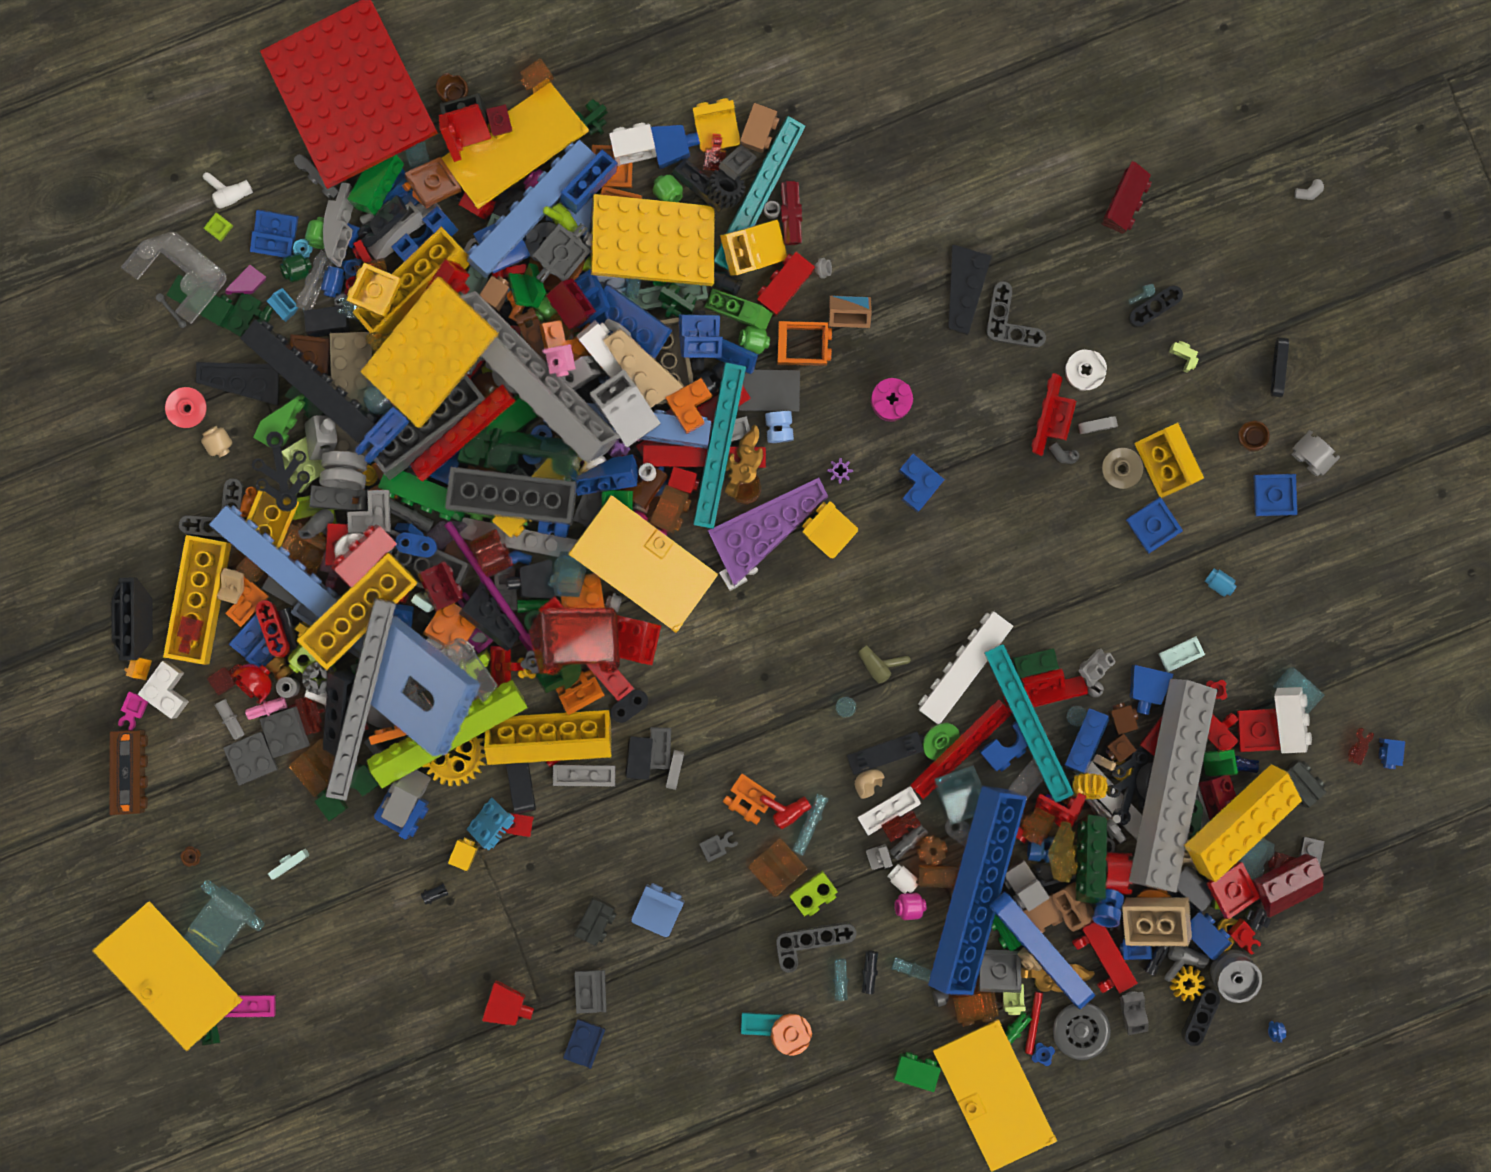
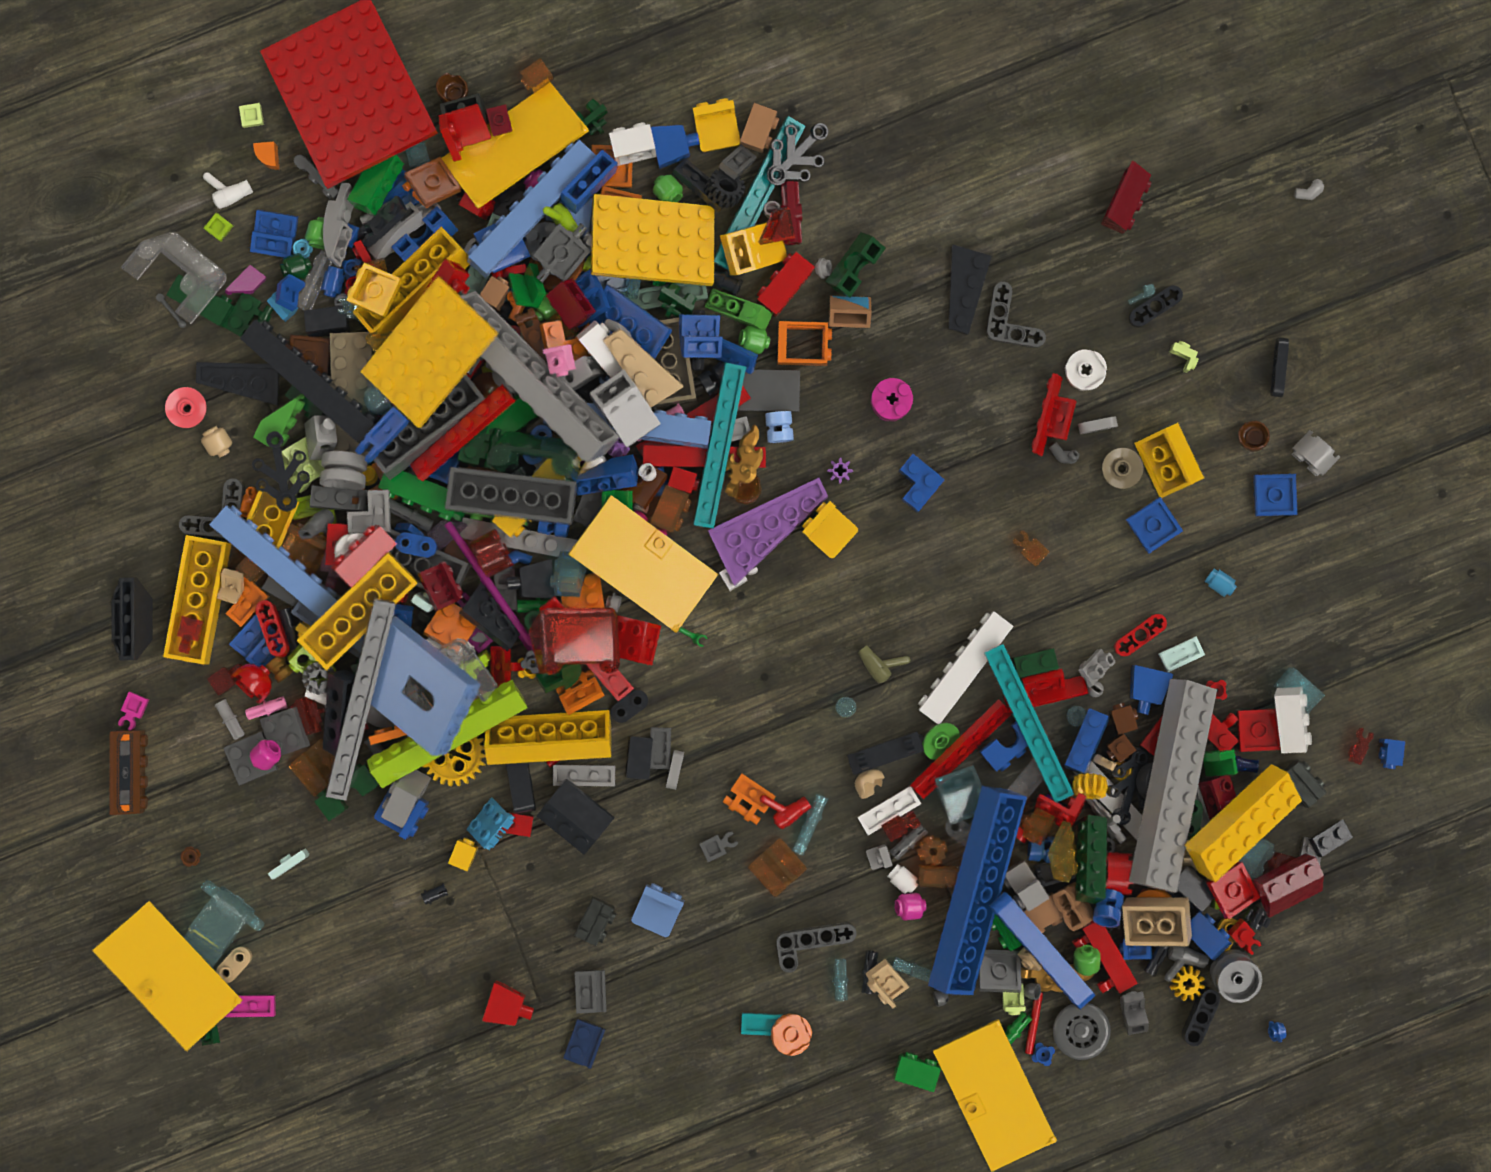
(138, 668): light orange tile -> none
(160, 691): white brick -> none
(233, 965): none -> tan plate
(251, 115): none -> yellowish green plate
(265, 754): none -> dark pink head
(268, 154): none -> orange brick
(288, 292): none -> blue bracket
(294, 687): light grey brick -> none
(575, 816): none -> black slope
(684, 402): orange plate -> none
(694, 636): none -> green hand
(714, 155): clear red plate -> none
(778, 227): none -> clear red slope
(793, 155): none -> plant
(810, 889): lime brick -> none
(862, 252): none -> dark green arch
(886, 982): none -> tan bracket
(975, 1007): clear orange brick -> none
(1032, 991): none -> dark grey hinge
(1033, 550): none -> clear orange plate
(1086, 960): none -> bright green head
(1131, 633): none -> red beam
(1330, 838): none -> plate

